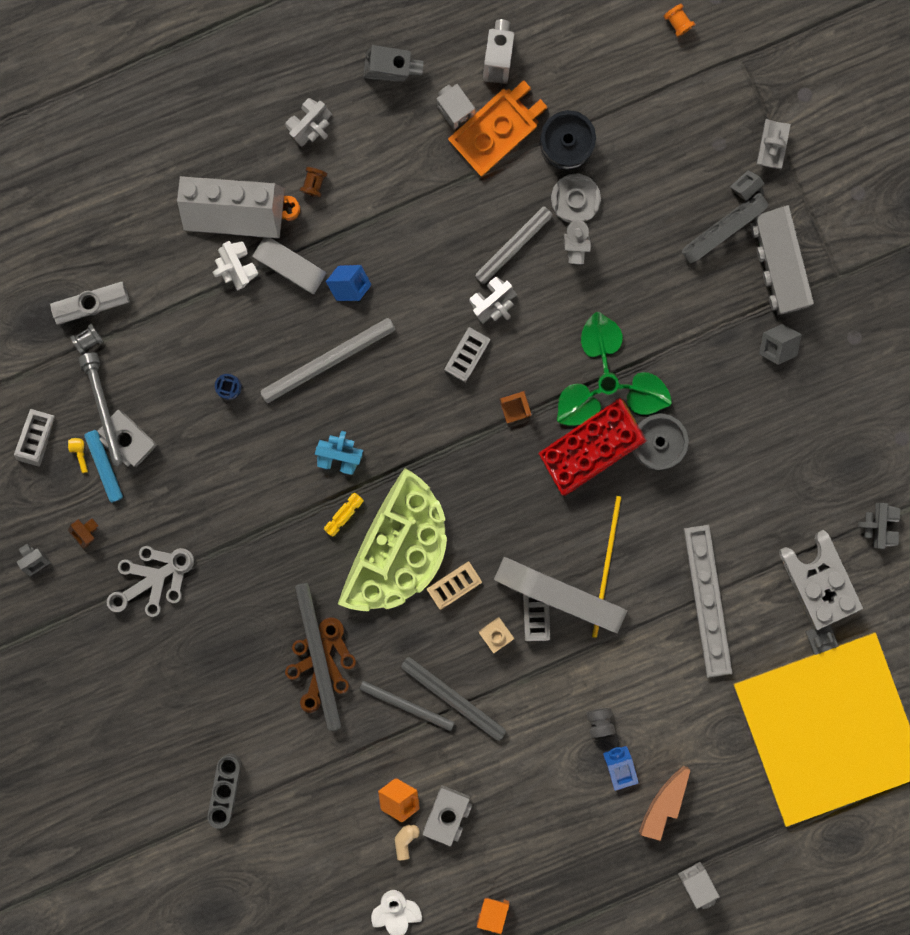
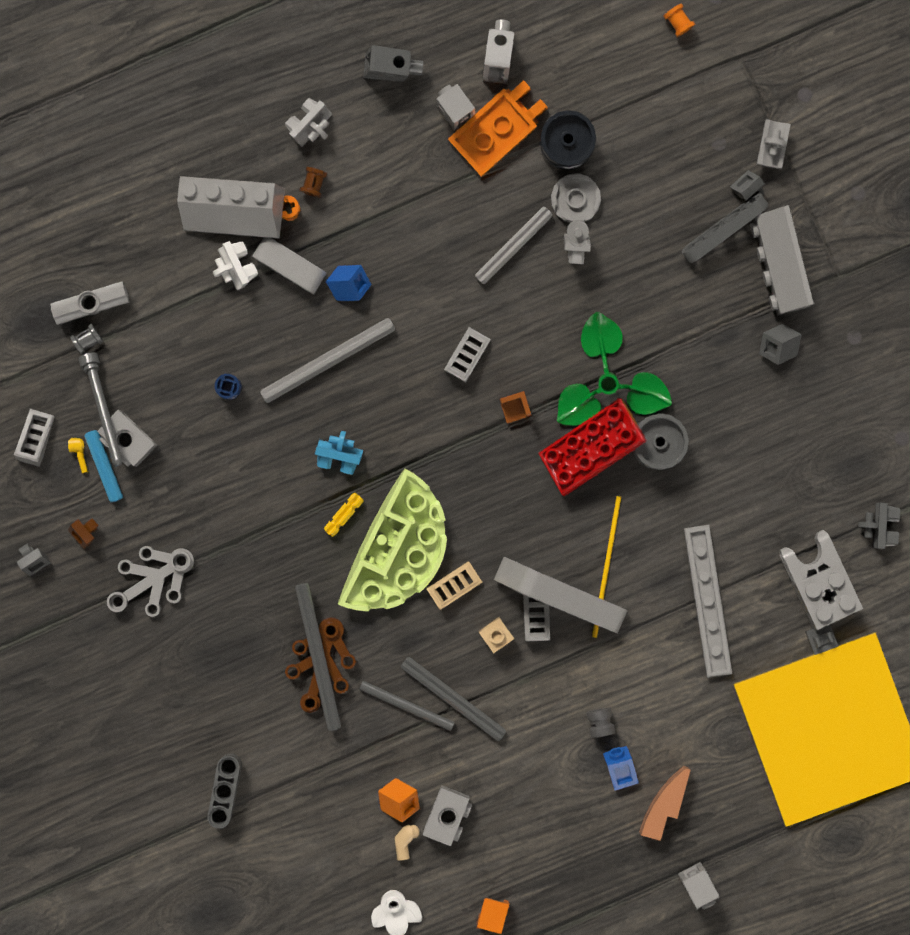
(496, 304): light grey hips -> none

